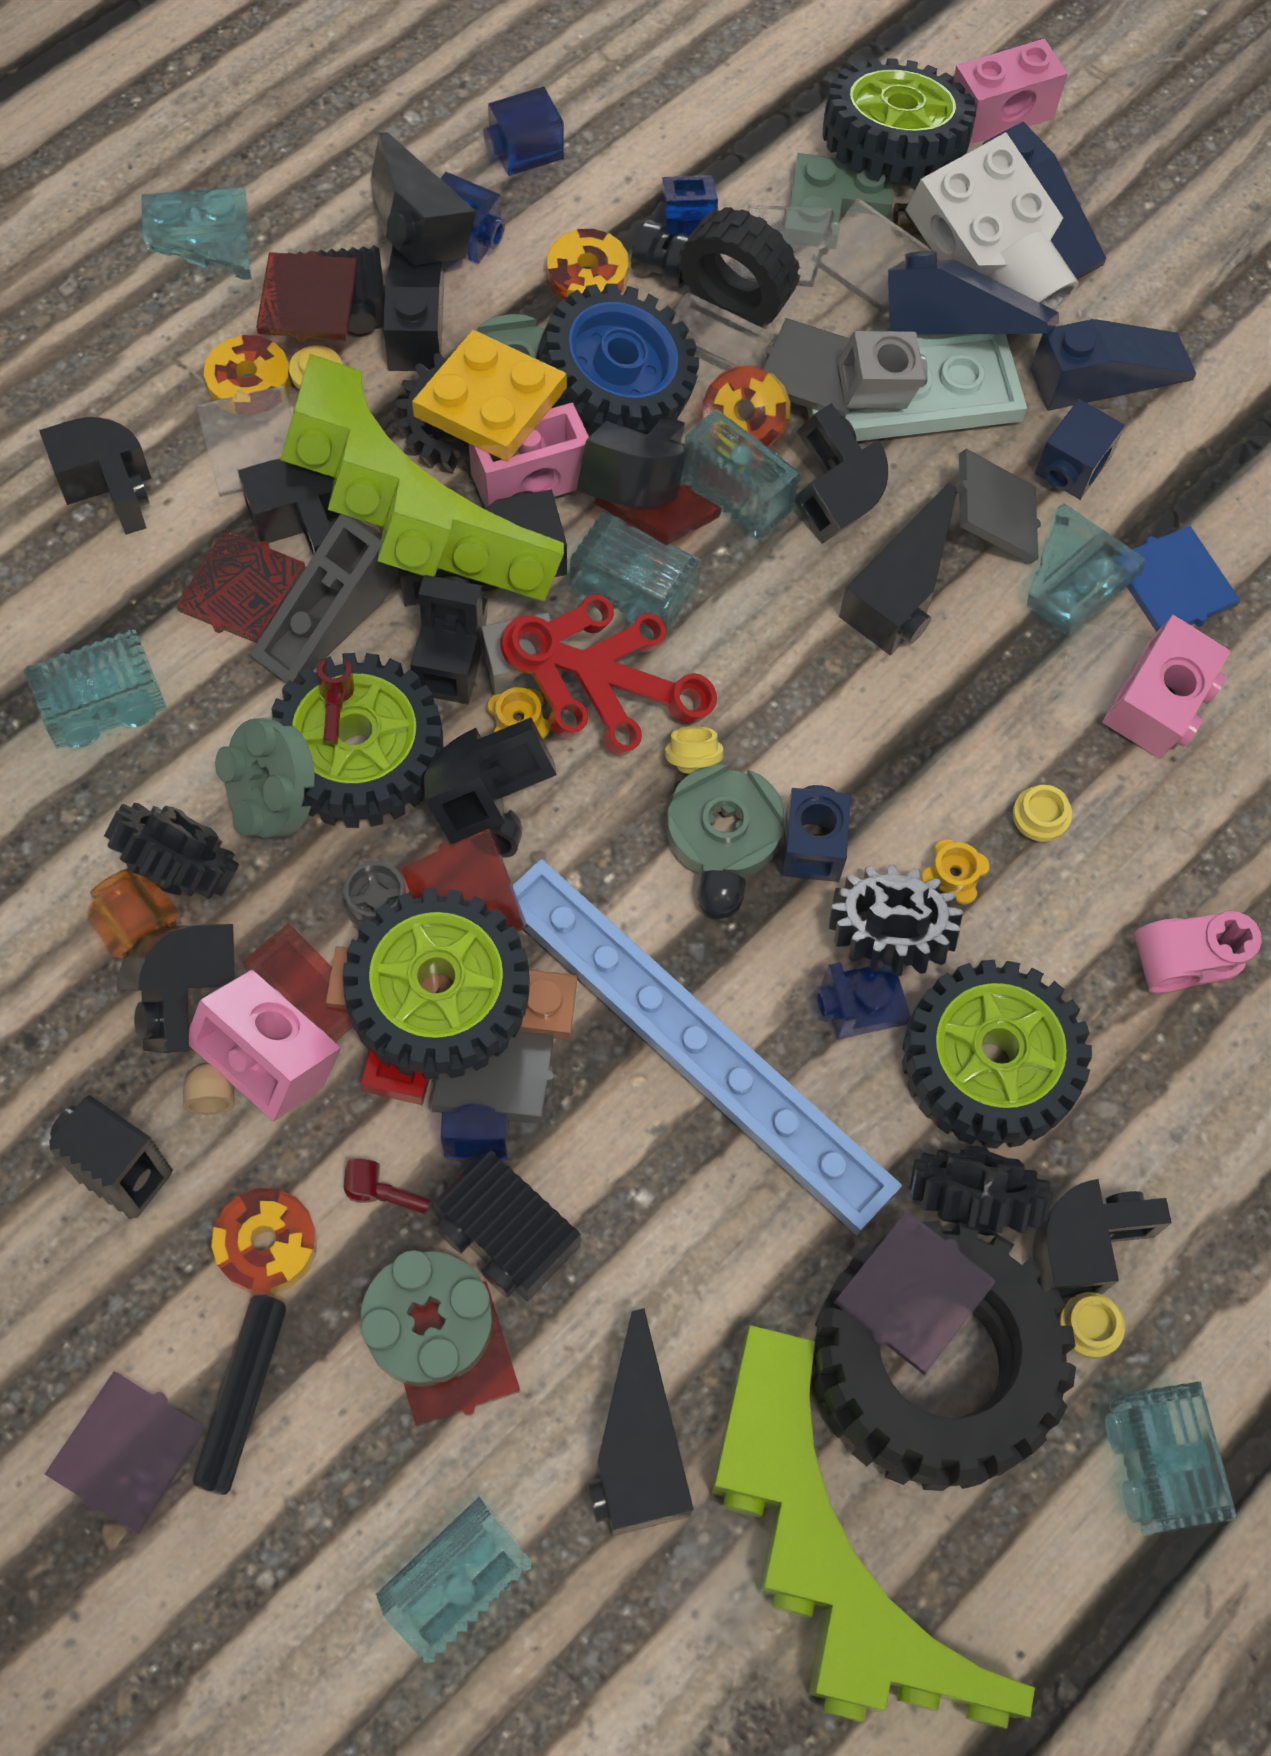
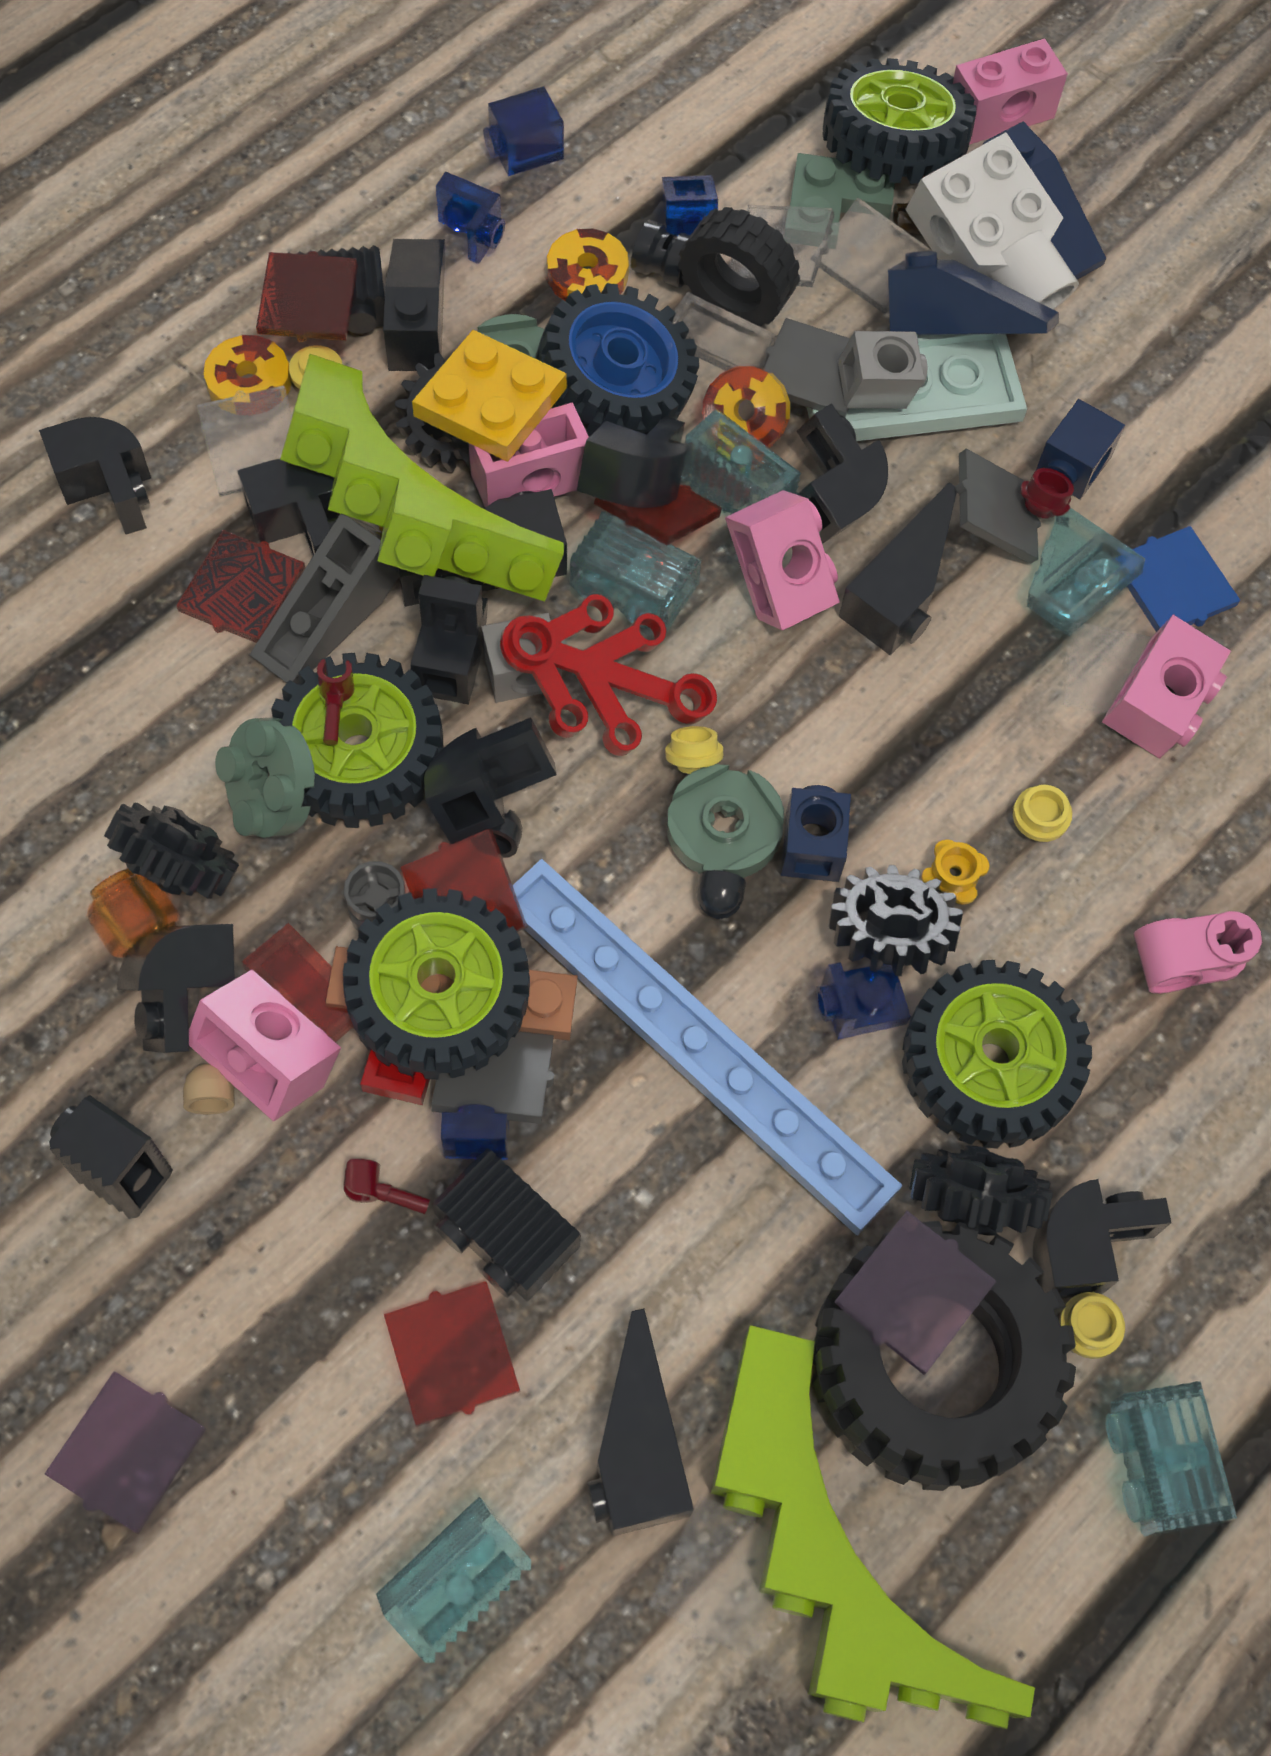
(95, 690): clear light blue brick -> none
(200, 227): clear light blue wing -> none
(239, 1395): black axle -> none
(258, 1213): clear red piece -> none
(417, 208): black slope -> none
(437, 1353): sand green plate -> none
(518, 701): yellow plate -> none
(761, 539): none -> bright pink brick
(1047, 493): none -> dark red plate
(1105, 361): dark blue slope -> none

